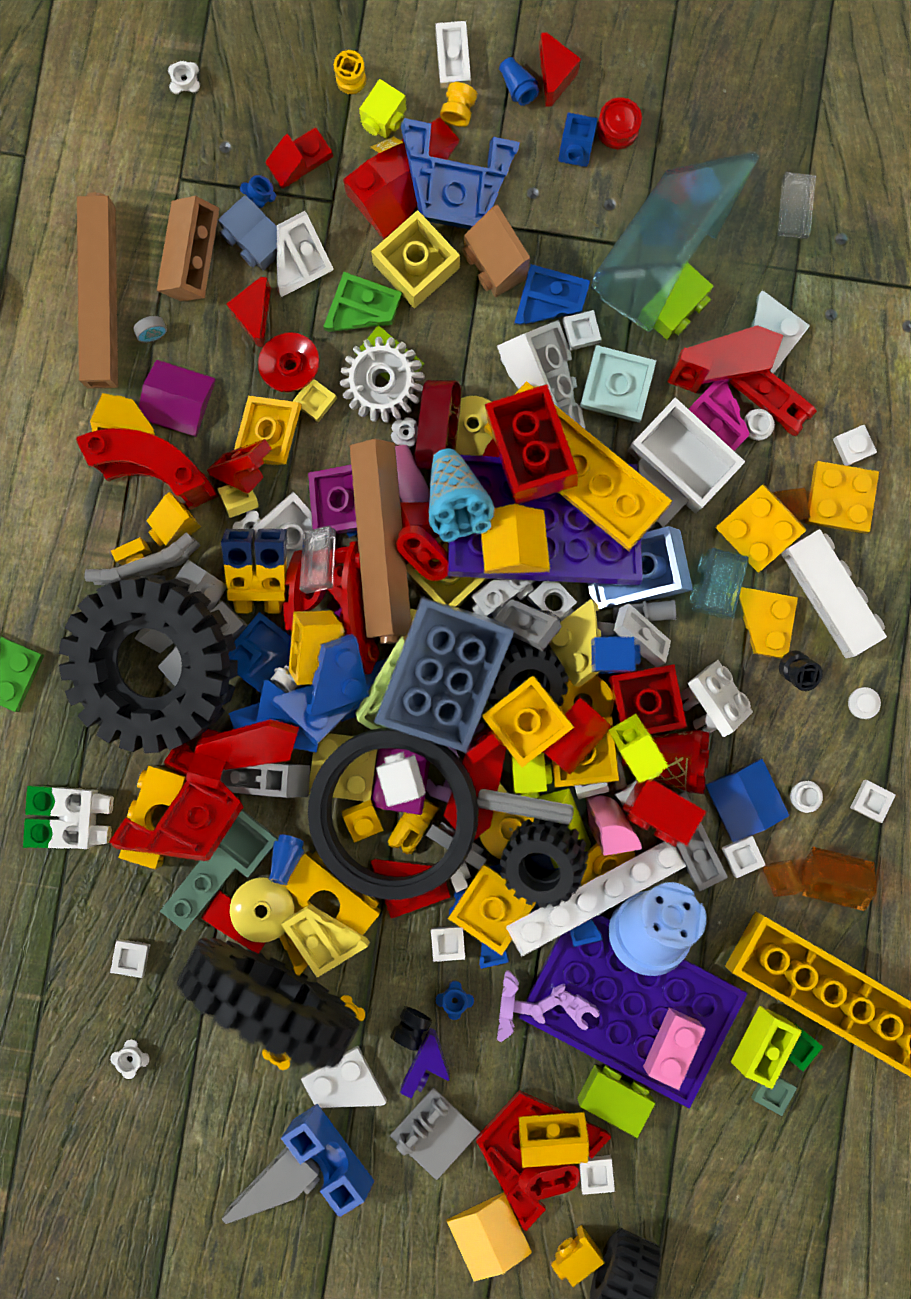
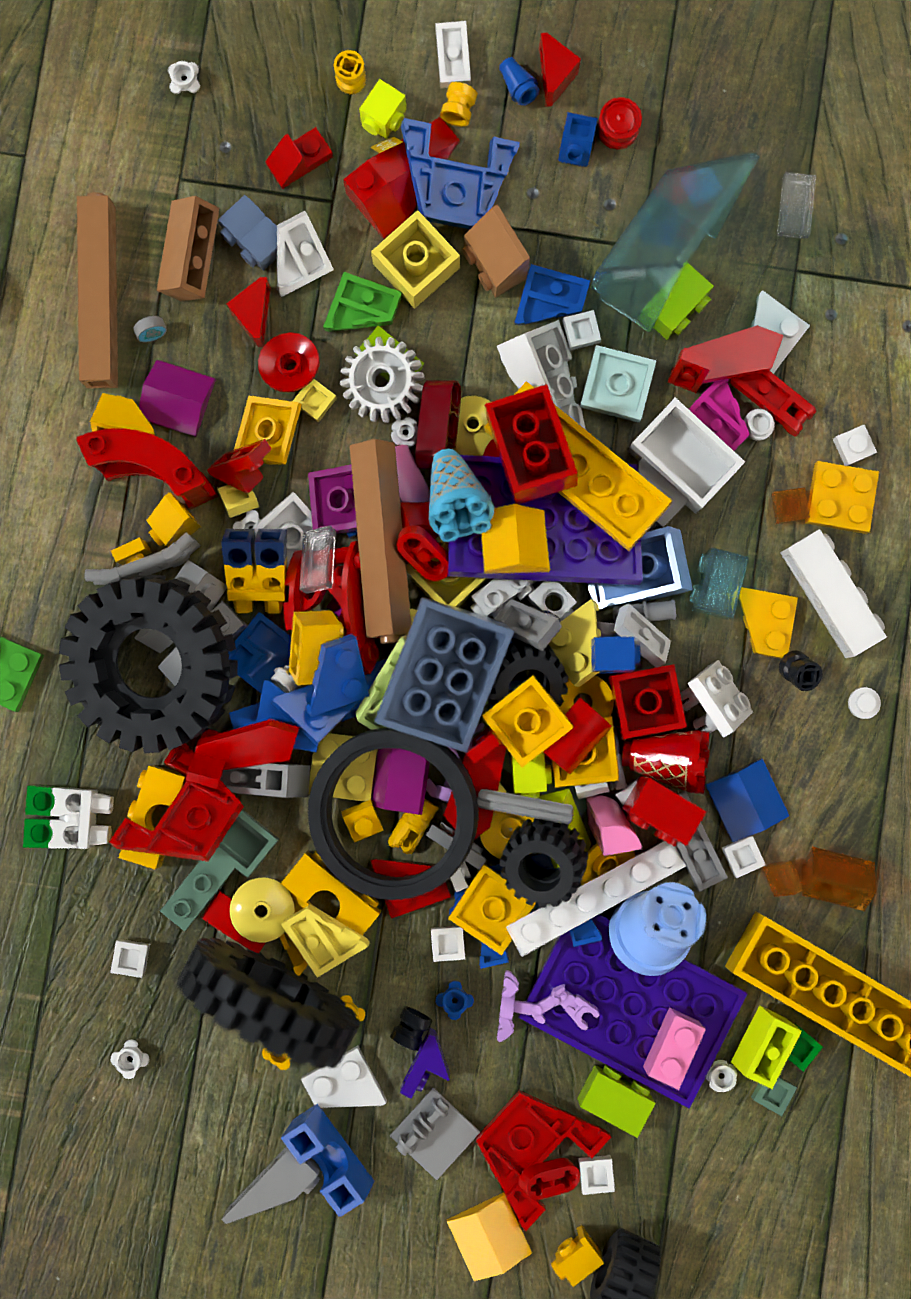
(258, 190): blue plate -> none
(285, 857): blue cone -> none
(400, 779): white brick -> none
(553, 1139): yellow brick -> none
(638, 749): neon yellow brick -> none
(726, 1083): none -> white plate
(761, 528): yellow plate -> none
(806, 796): white plate -> none
(872, 801): white plate -> none

